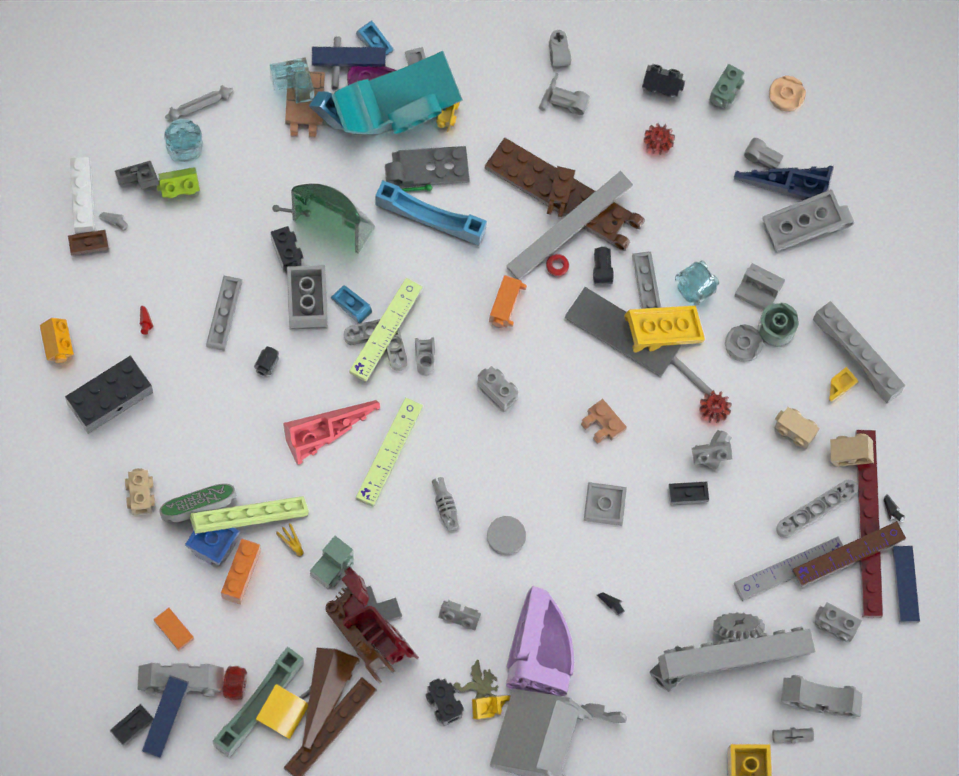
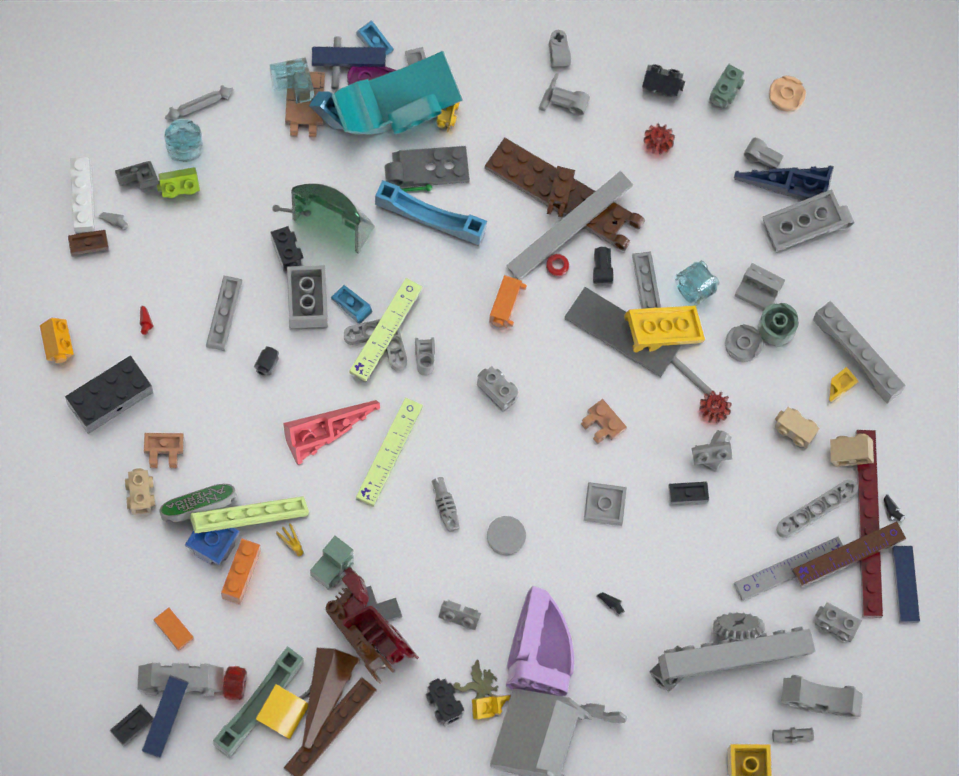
(163, 444): none -> nougat plate

